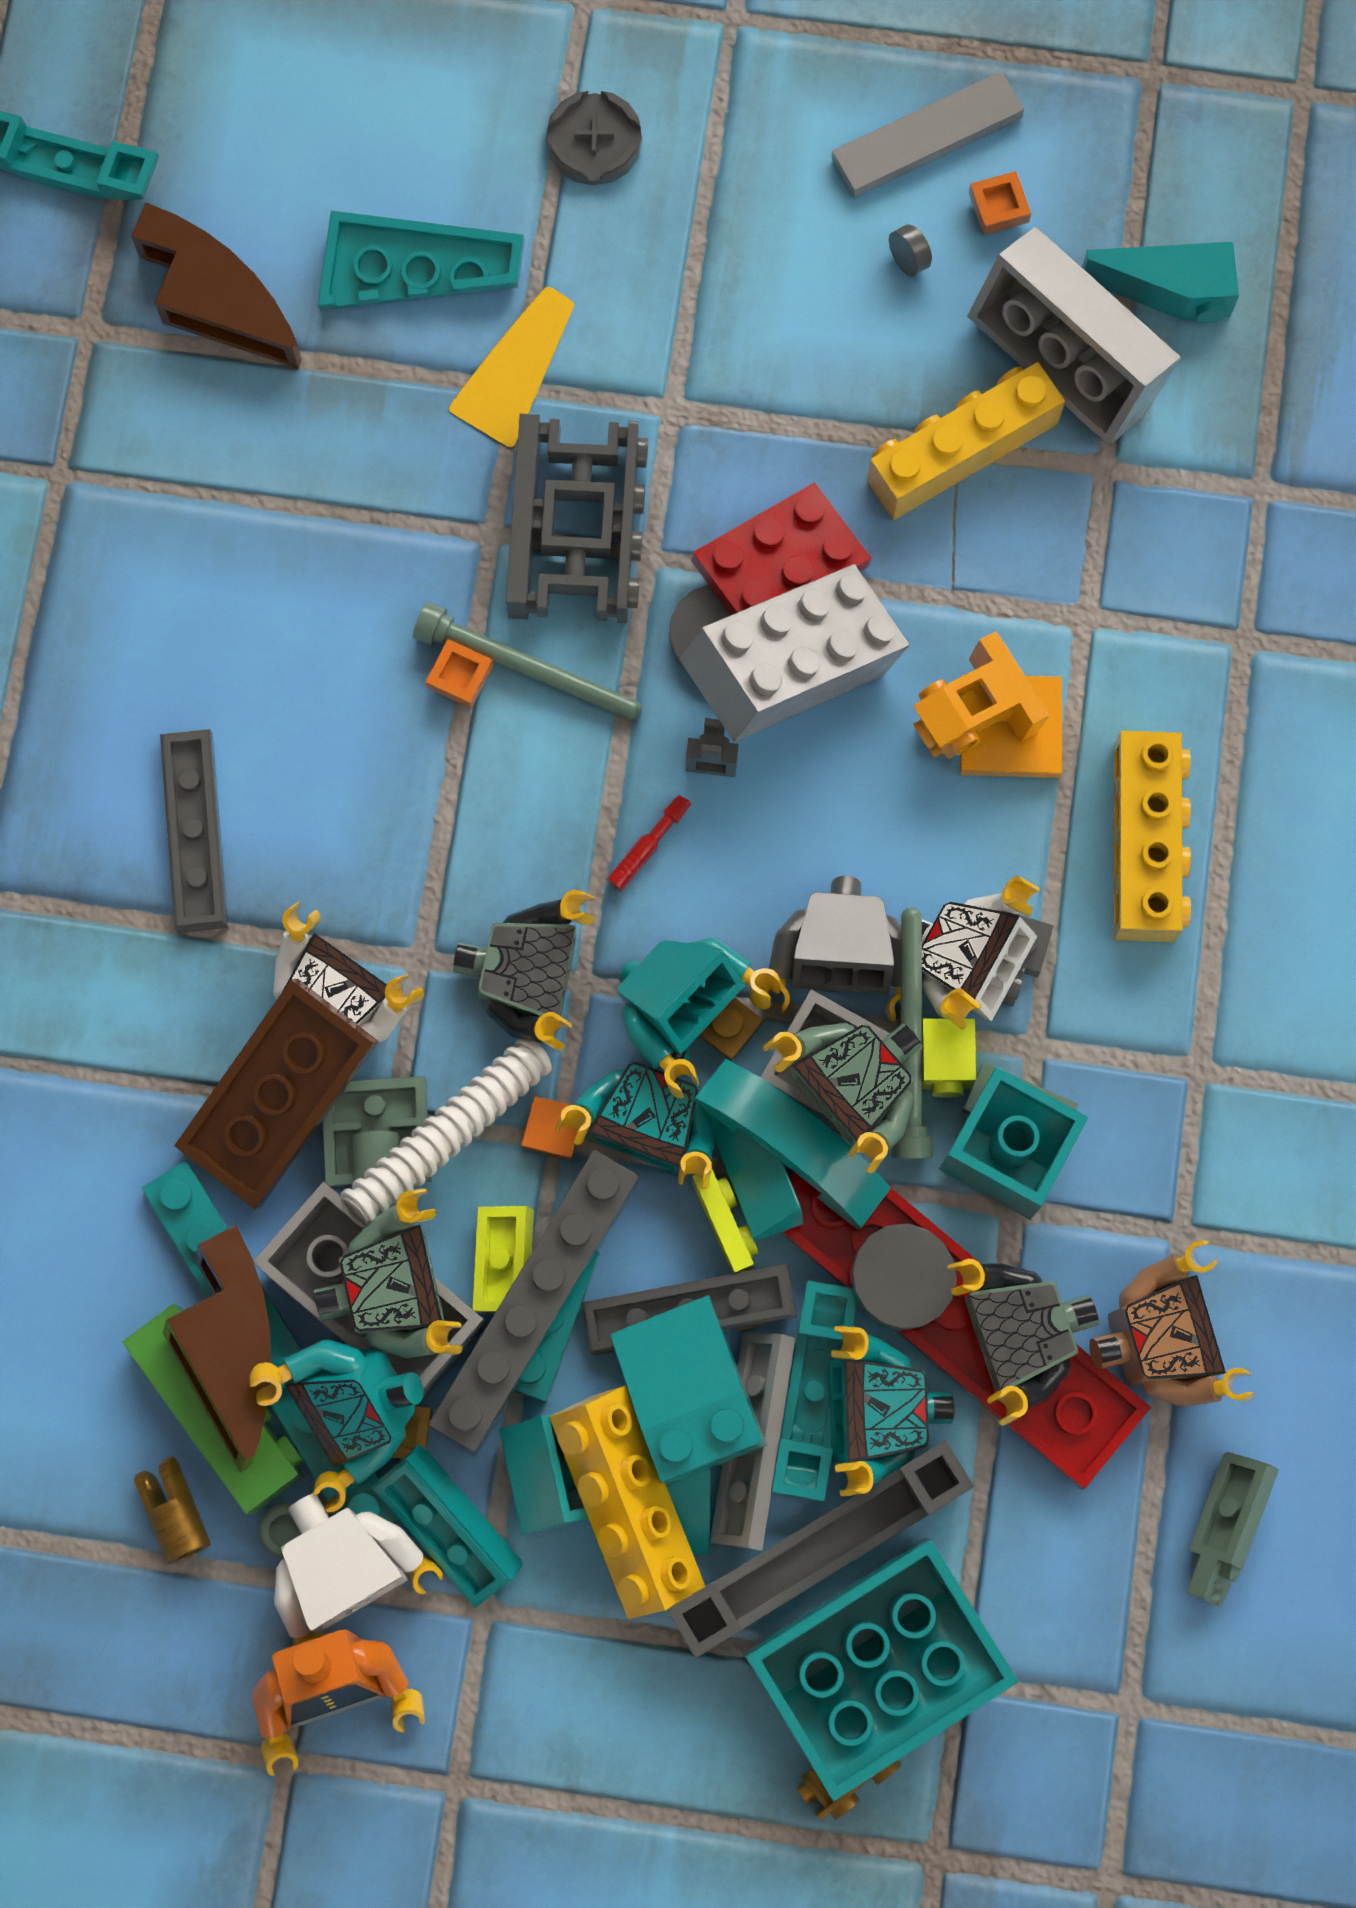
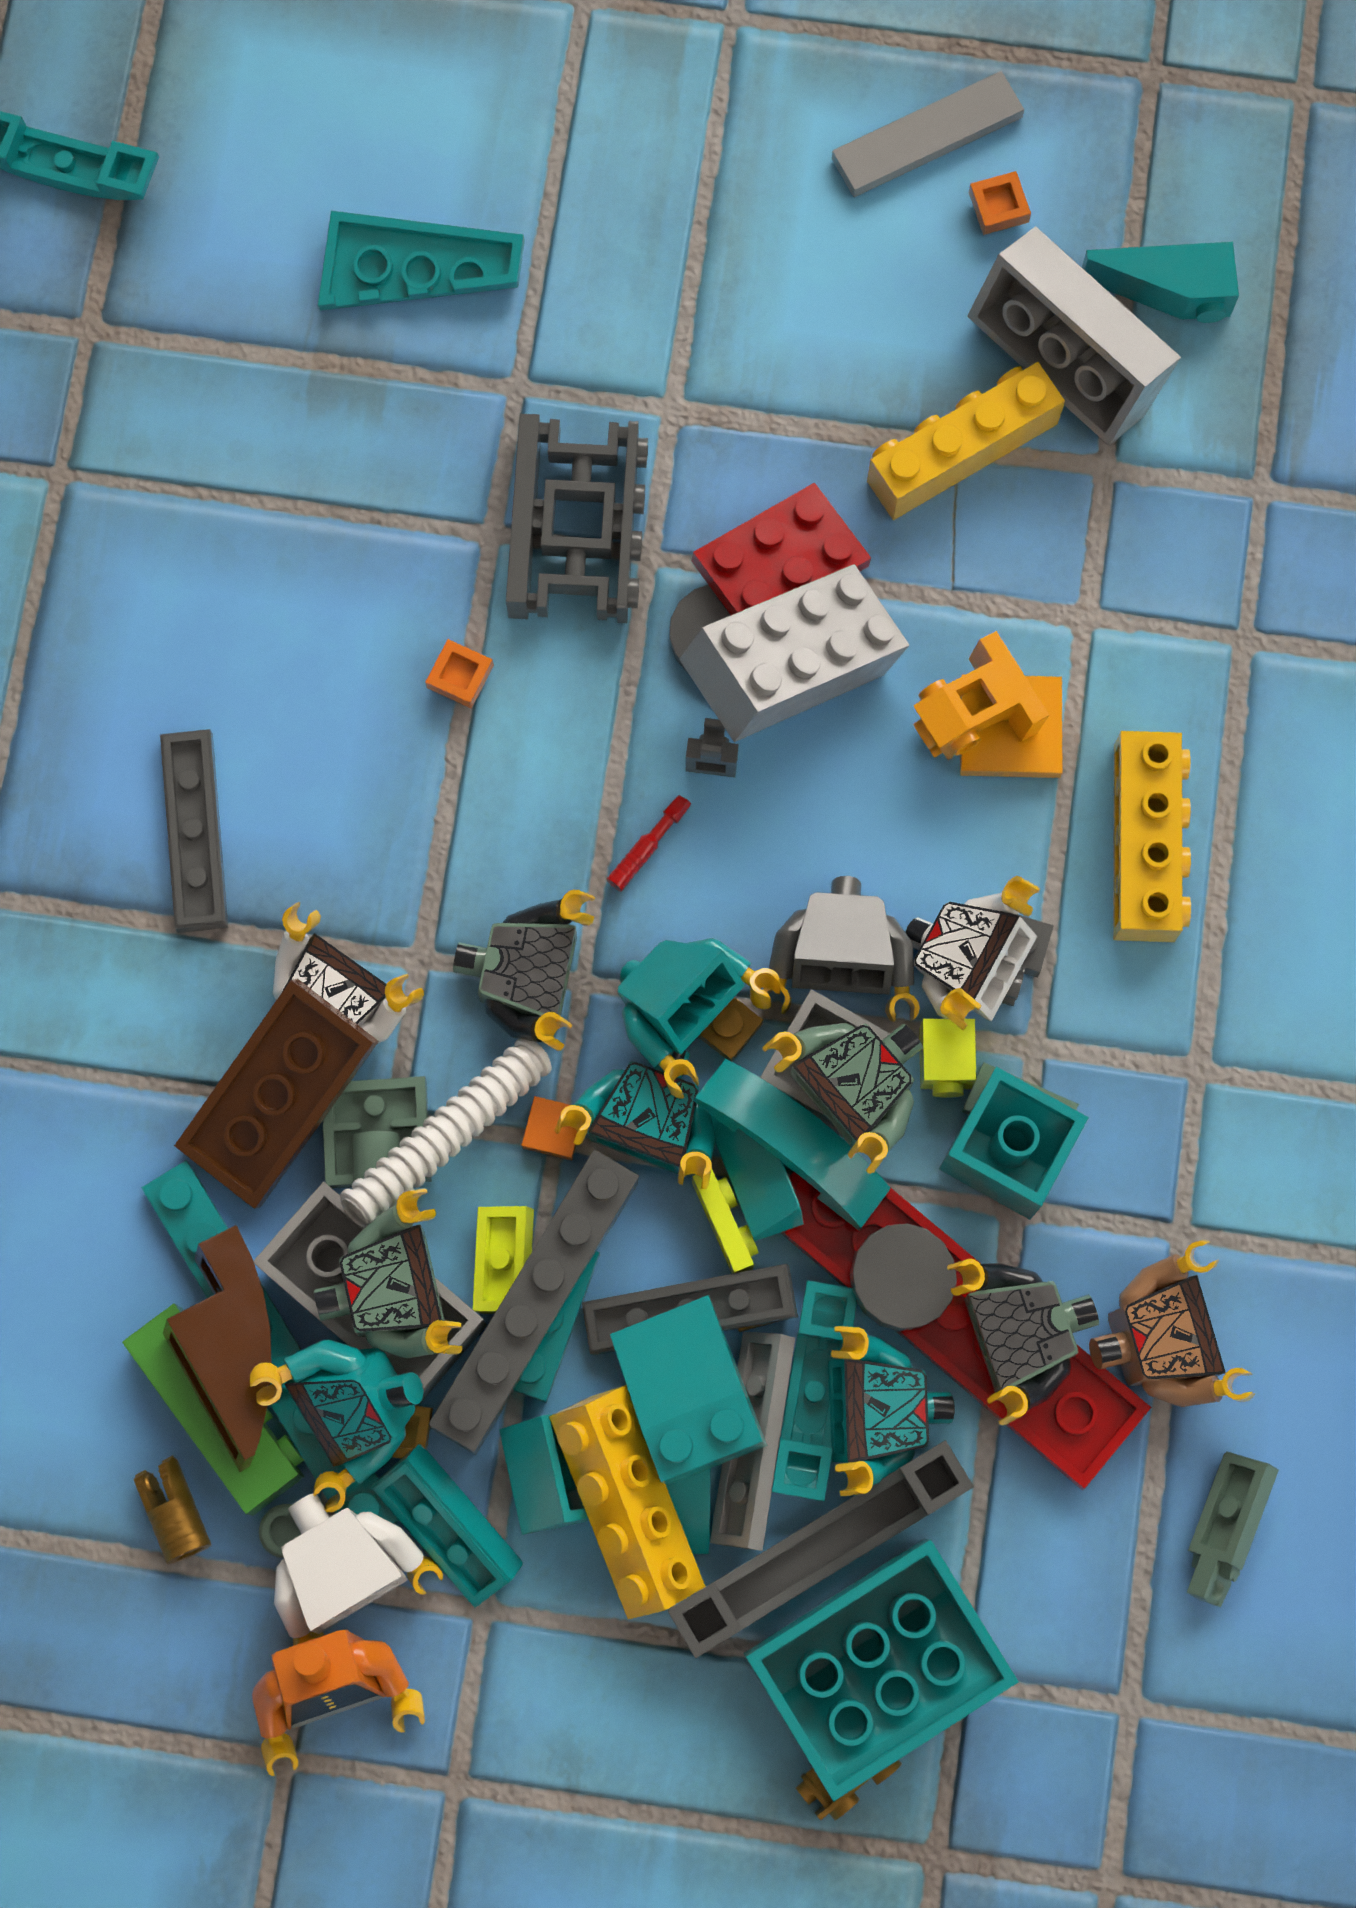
(212, 289): reddish brown slope -> none
(436, 627): sand green piece -> none
(514, 369): yellow sticker -> none
(594, 137): dark grey tile -> none
(910, 249): dark grey tile -> none
(915, 1140): sand green piece -> none

